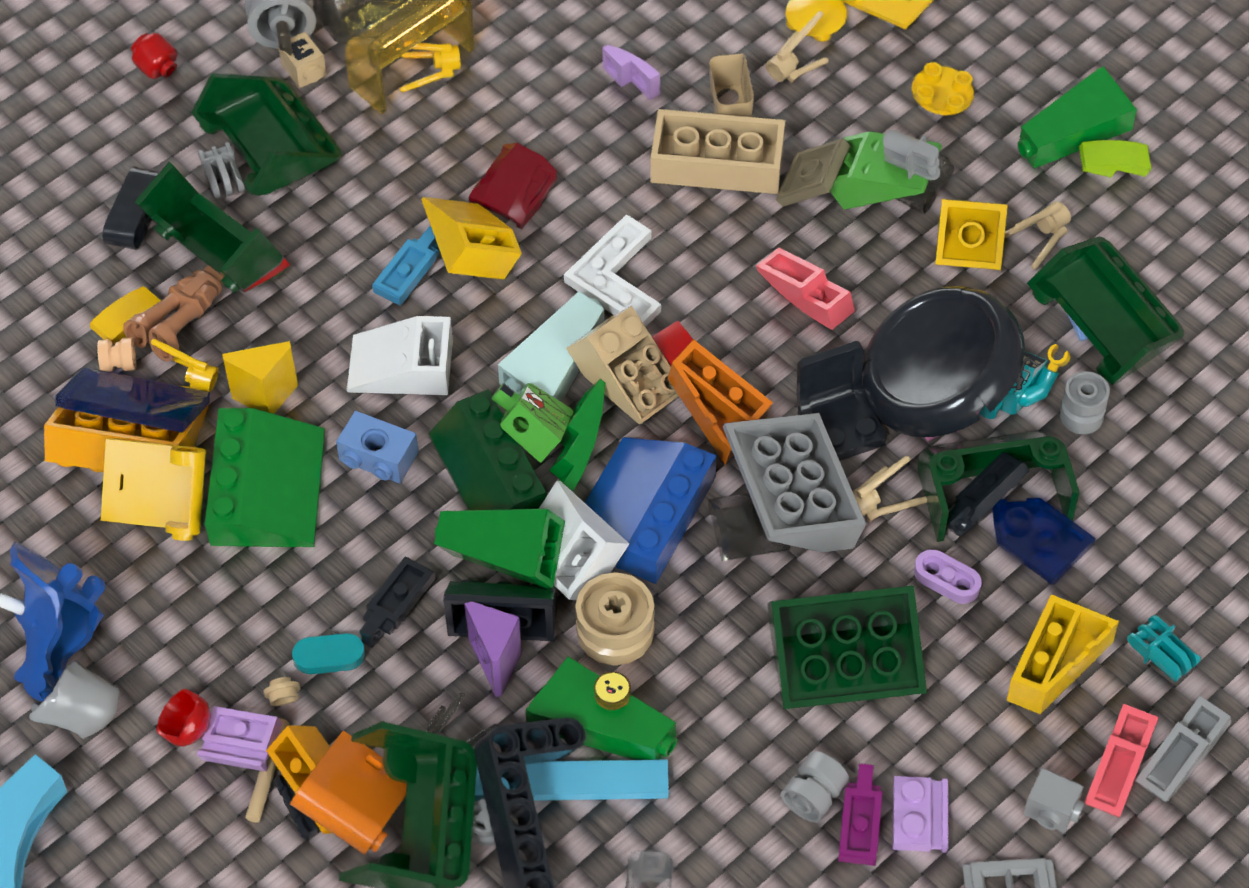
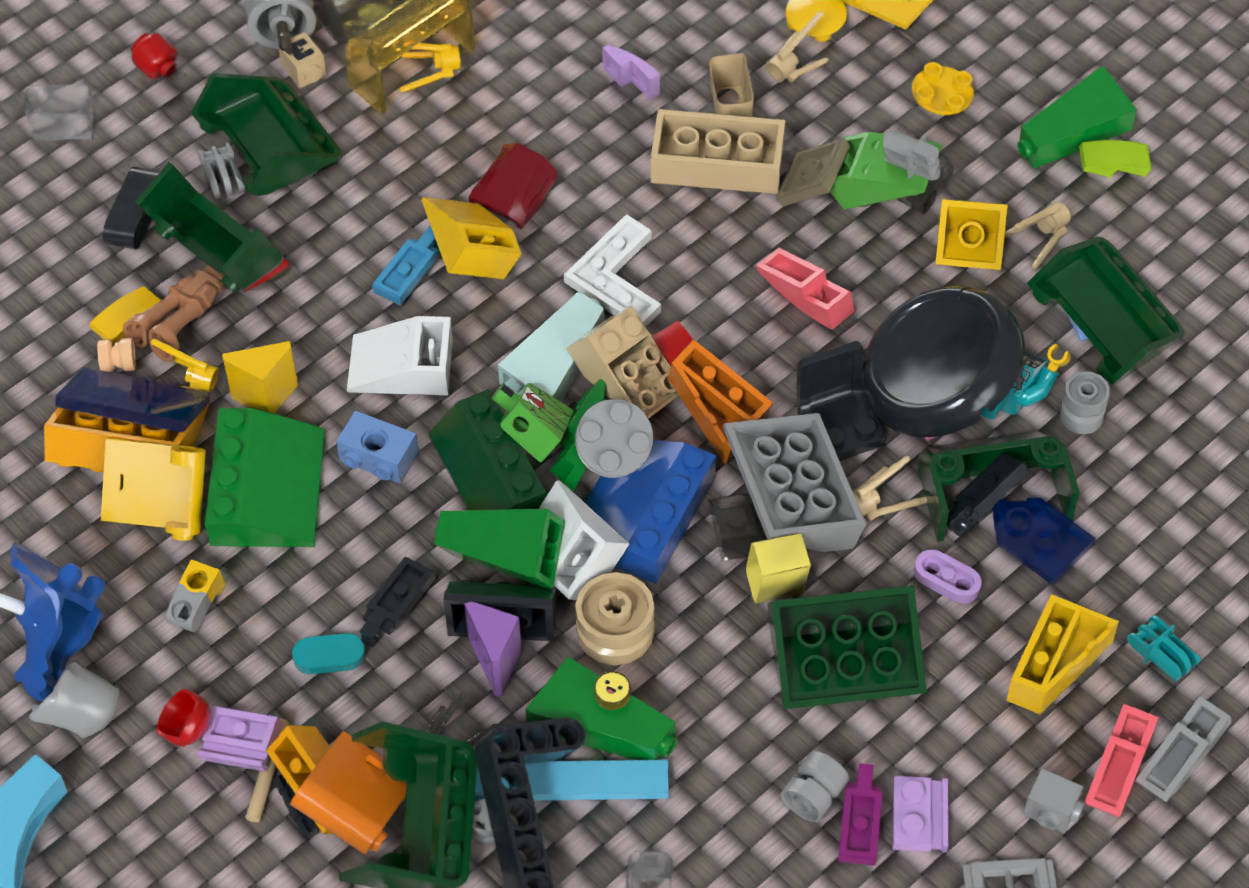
(60, 111): none -> clear piece
(194, 596): none -> leg
(282, 691): tan plate -> none
(613, 438): none -> light grey wheel
(774, 568): none -> light yellow piece

